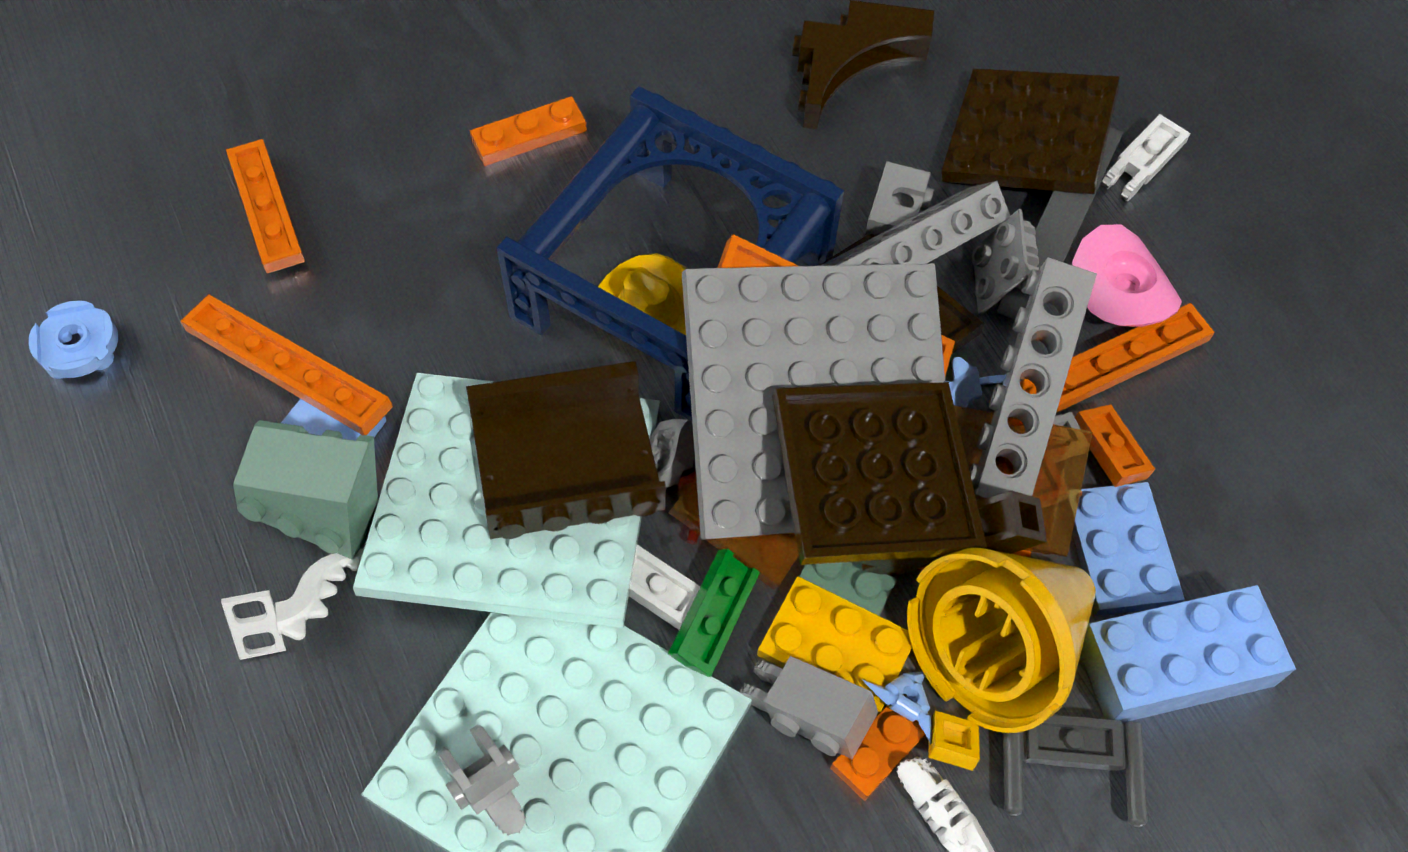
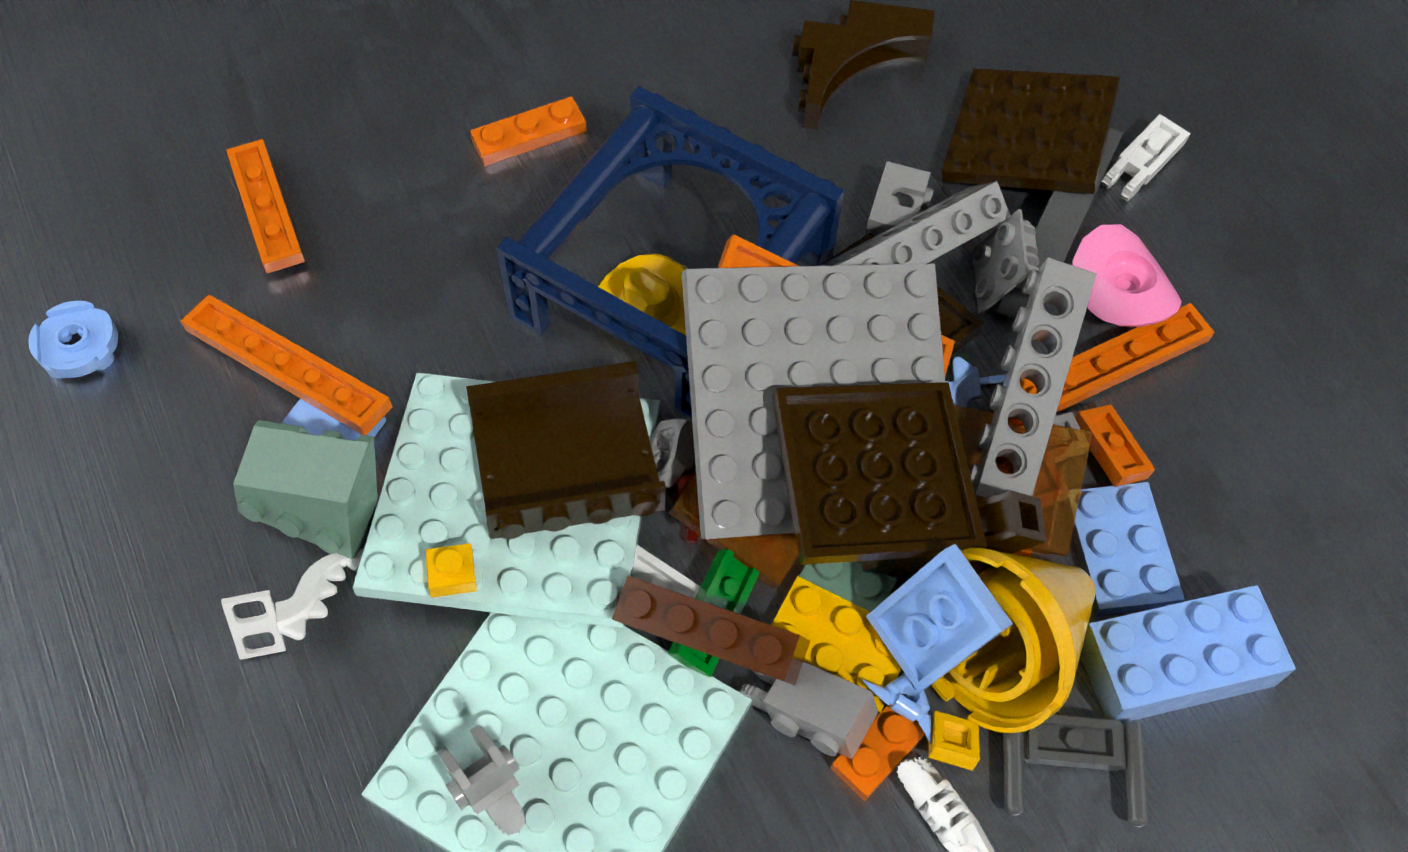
(451, 570): none -> yellow plate
(711, 630): none -> reddish brown arch
(938, 618): none -> light blue plate

